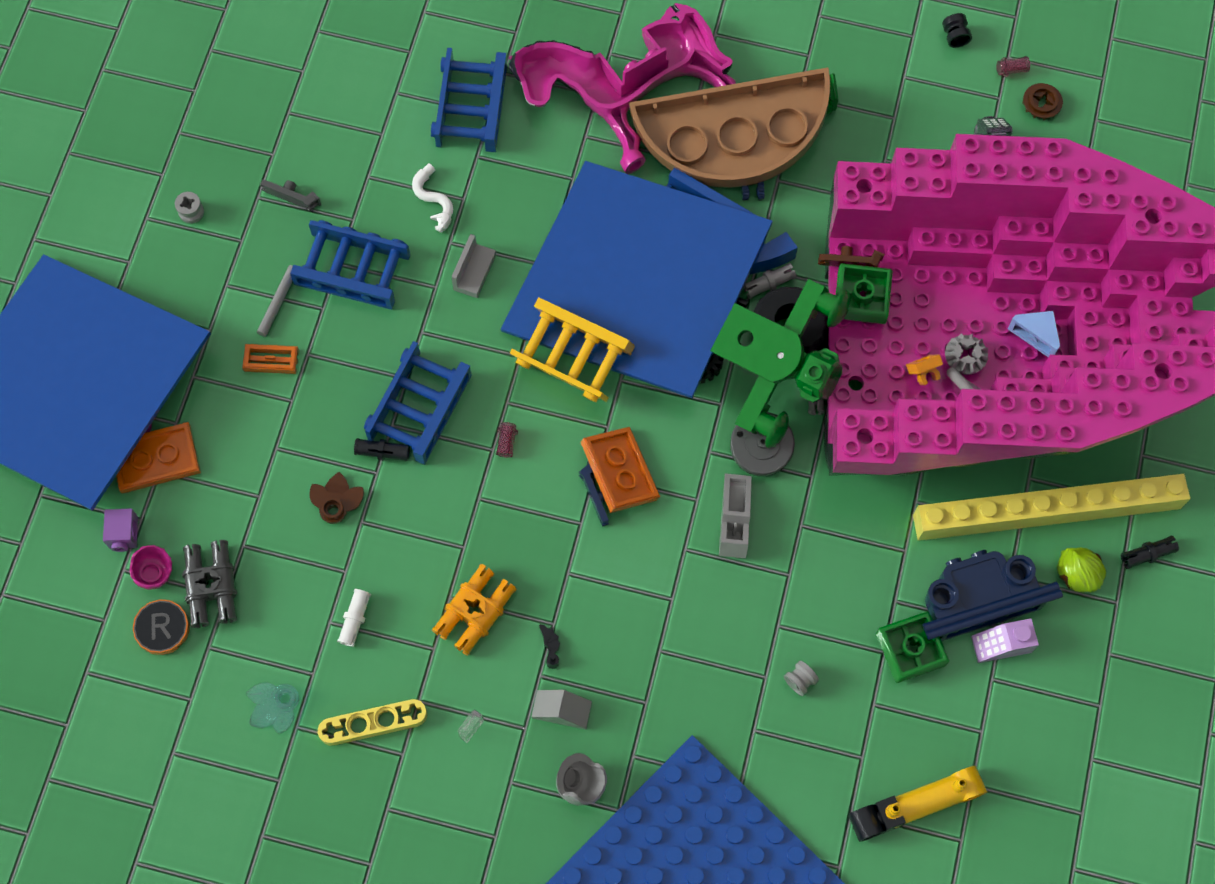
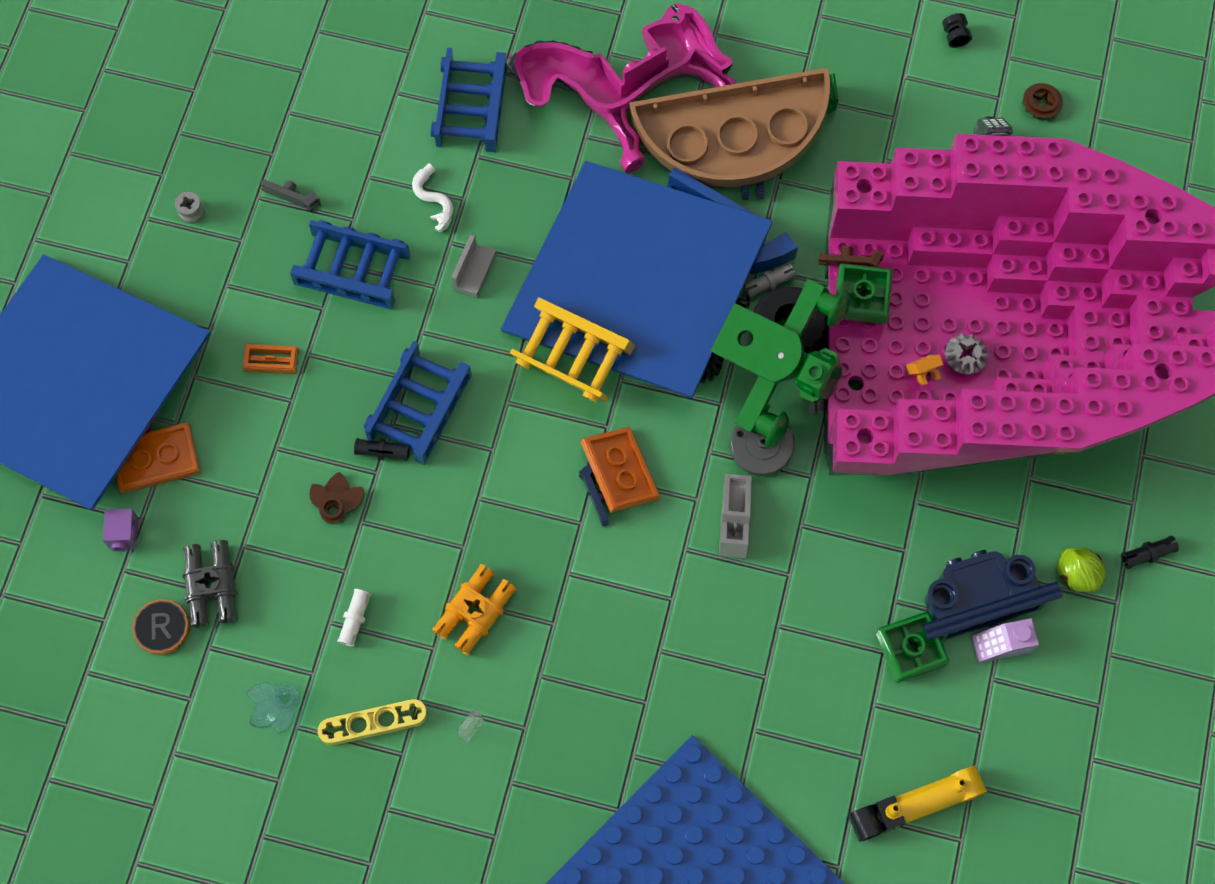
(150, 567): dark pink hair -> none
(276, 303): light grey bar -> none
(506, 439): clear pink pin -> none
(552, 644): black piece -> none
(561, 708): light grey slope -> none
(580, 780): light grey helmet -> none
(801, 678): light grey wheel -> none
(959, 380): light grey piece -> none
(1010, 66): clear pink pin -> none
(1037, 330): light blue slope -> none
(1050, 507): light yellow brick -> none

